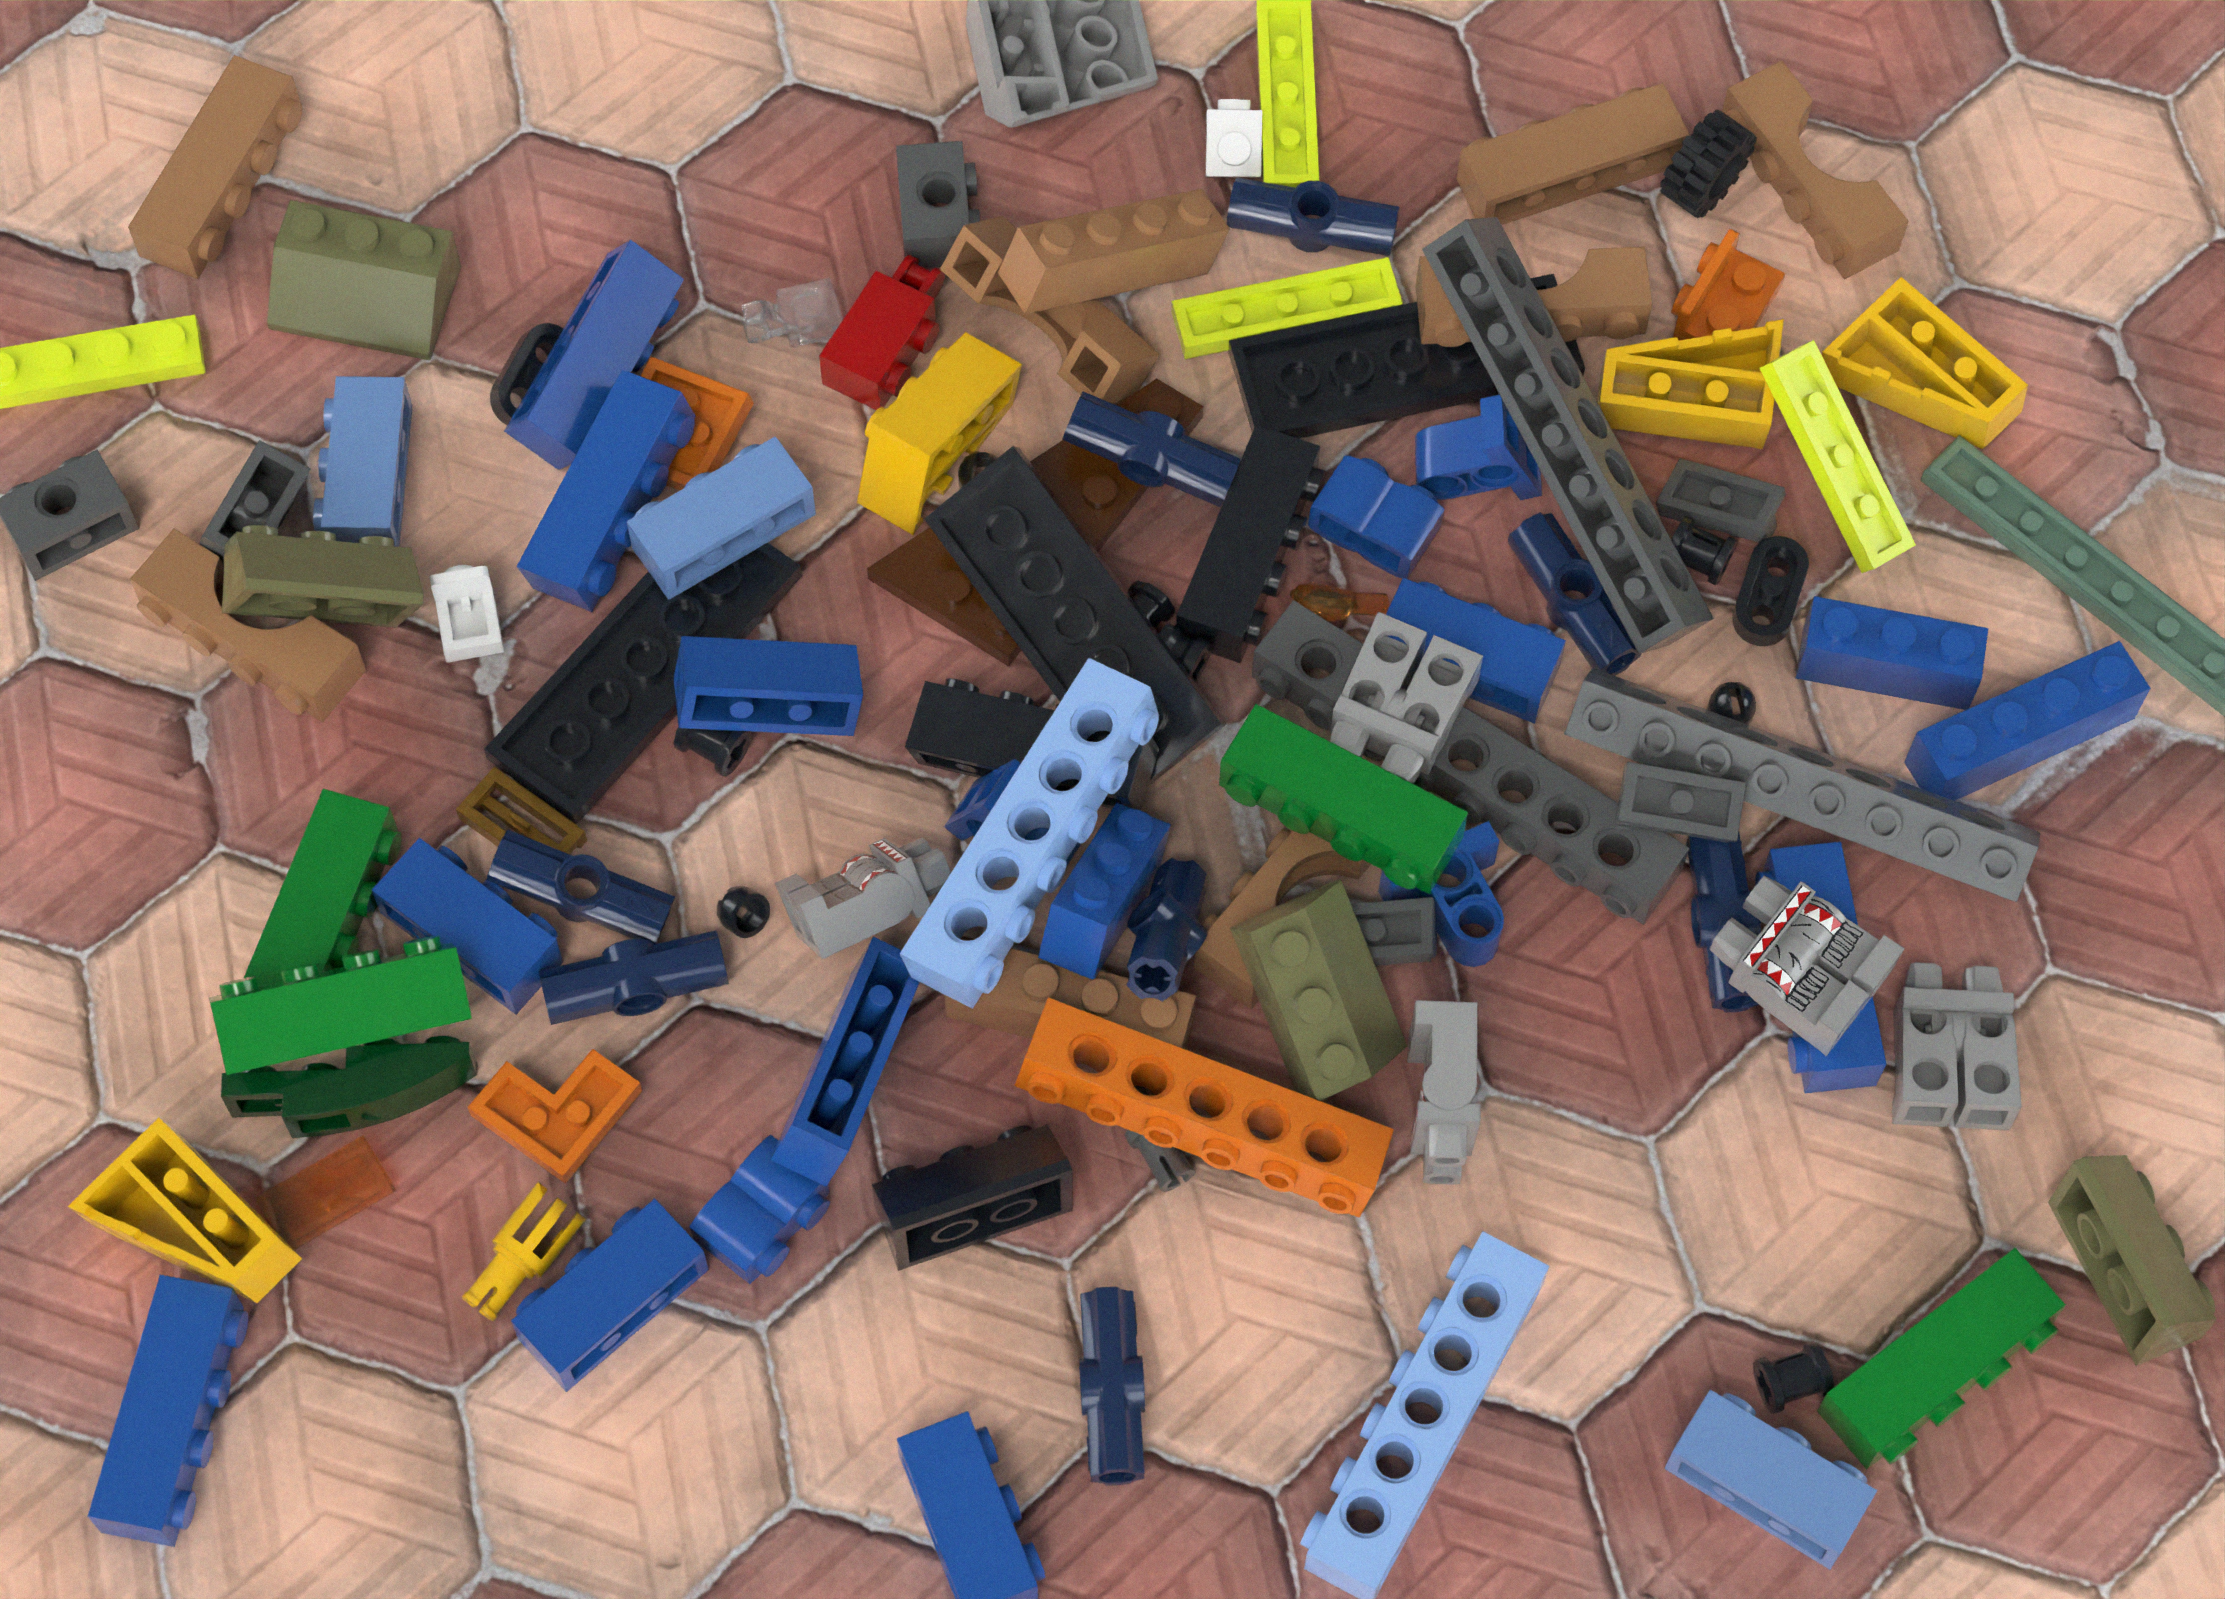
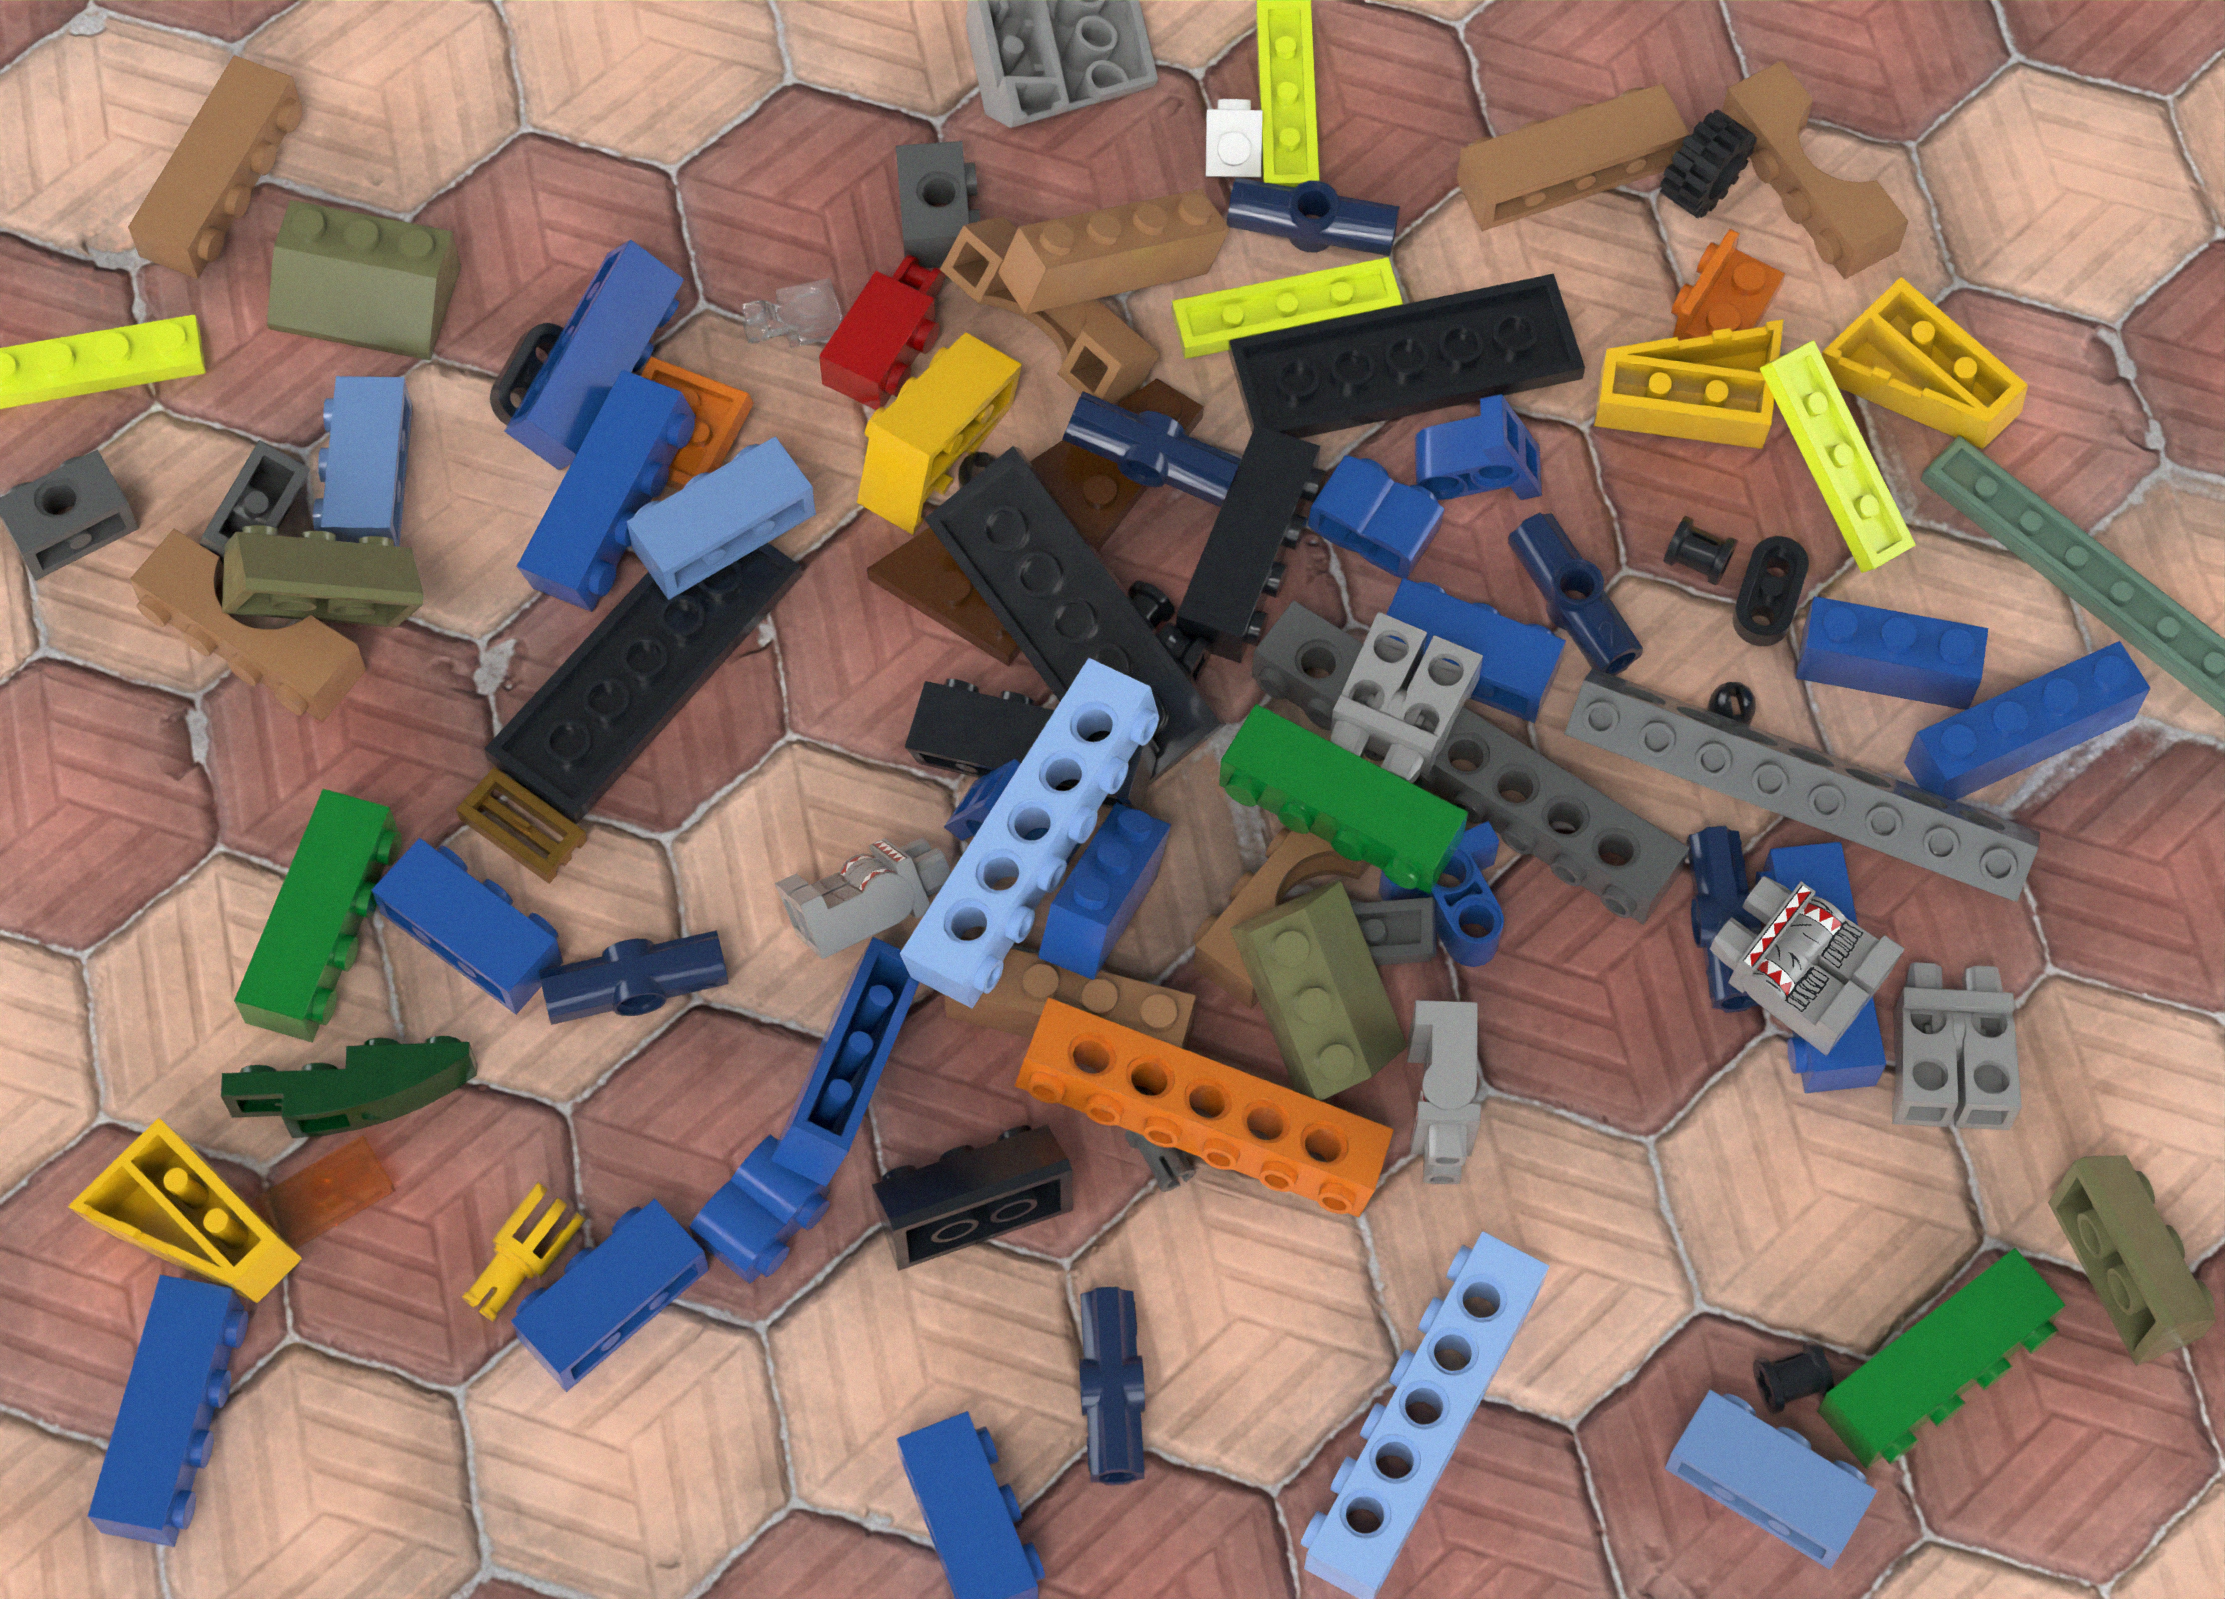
(340, 1006): green brick -> none
(467, 612): white bracket -> none
(544, 871): dark blue piece -> none
(558, 1127): orange plate -> none
(720, 747): black bush -> none
(755, 917): black hinge -> none
(767, 686): blue brick -> none
(1166, 929): dark blue piece -> none
(1338, 603): clear orange rock -> none
(1567, 434): dark grey brick -> none
(1602, 299): medium nougat arch -> none
(1680, 802): dark grey plate -> none
(1721, 501): dark grey plate -> none

